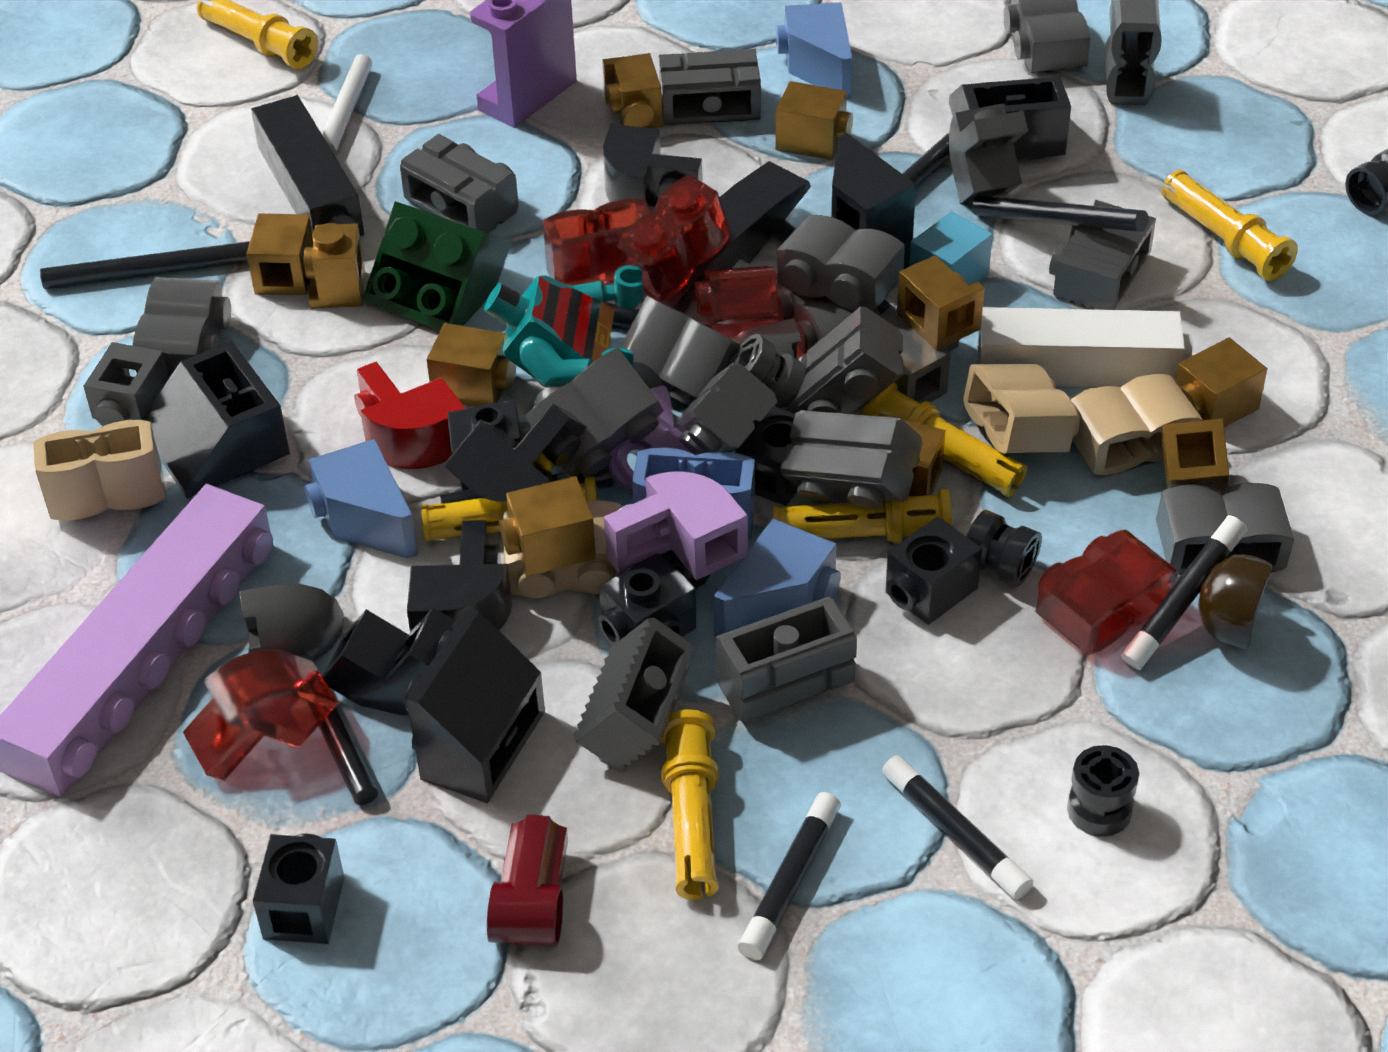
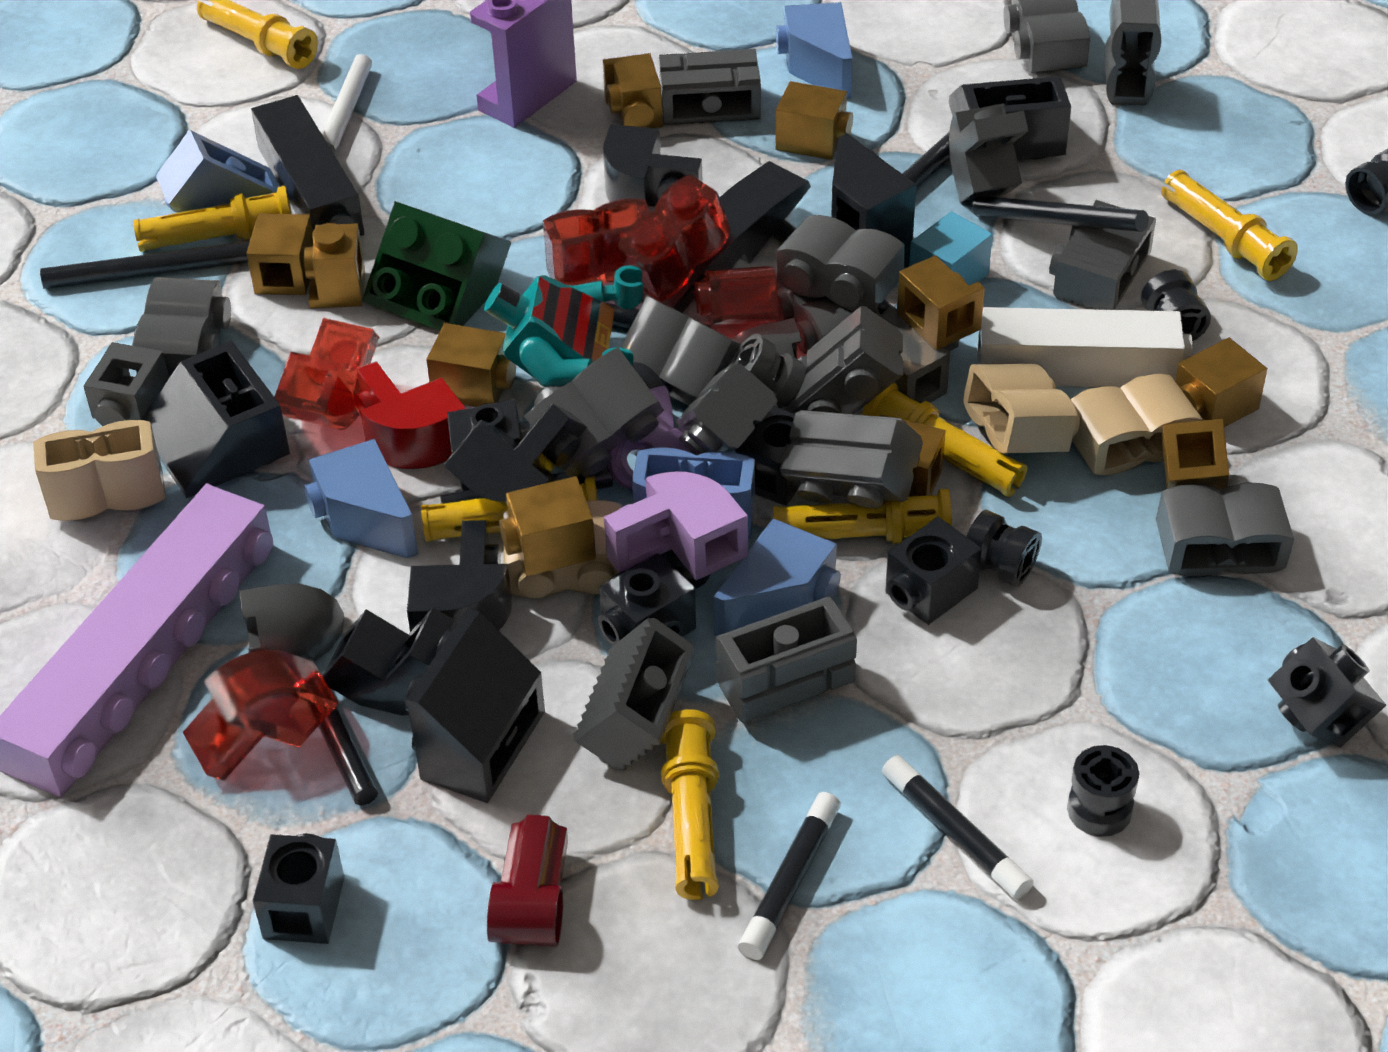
(209, 174): none -> medium blue slope
(210, 222): none -> yellow pin
(323, 384): none -> clear red brick
(459, 184): dark grey brick -> none
(1104, 590): clear red brick -> none
(1176, 292): none -> black wheel
(1183, 593): black bar -> none
(1232, 598): dark brown hair -> none
(1326, 691): none -> black brick

